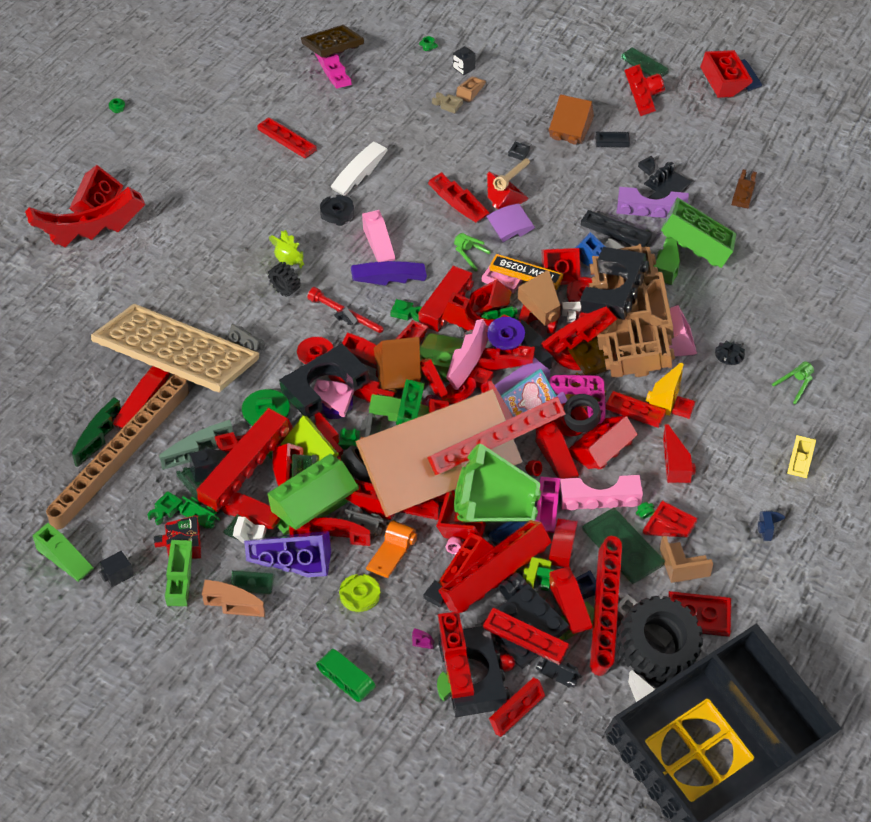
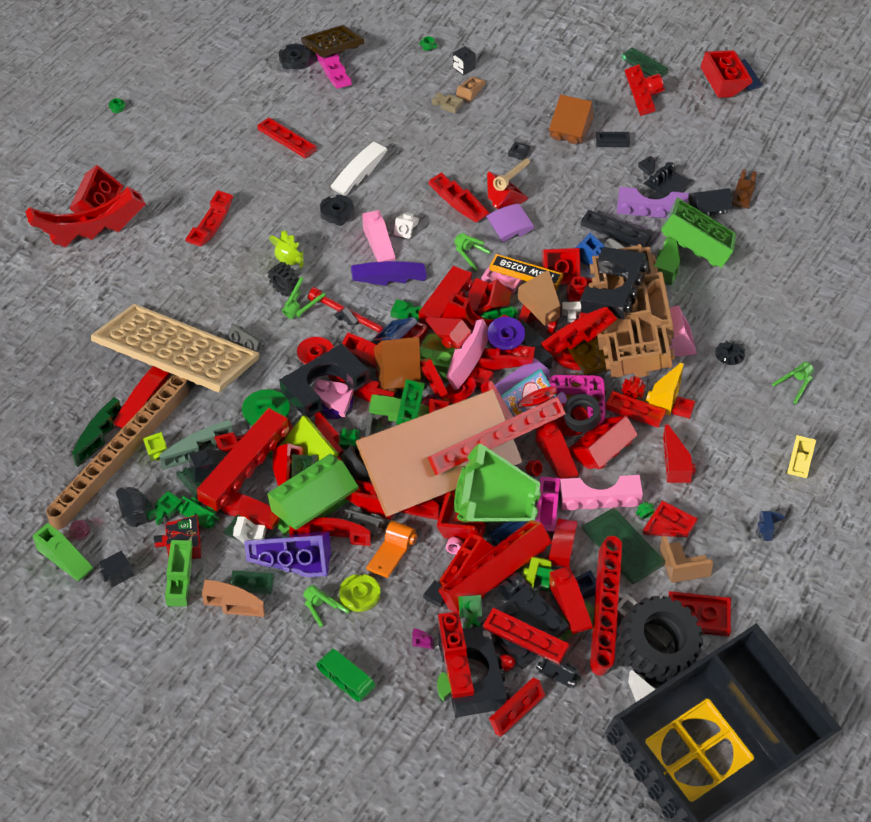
(79, 525): none -> clear pink plate
(133, 505): none -> black hair
(155, 446): none -> lime bracket
(212, 220): none -> red slope
(287, 58): none -> black plate
(291, 307): none -> bright green plant
(316, 597): none -> bright green plant
(395, 330): none -> dark blue tile
(404, 225): none -> white bracket
(451, 331): none -> red slope
(470, 609): none -> green plate
(476, 293): none -> red slope
(539, 396): none -> red dish
(578, 284): none -> red bush
(633, 387): none -> red gear
(712, 200): none -> black slope

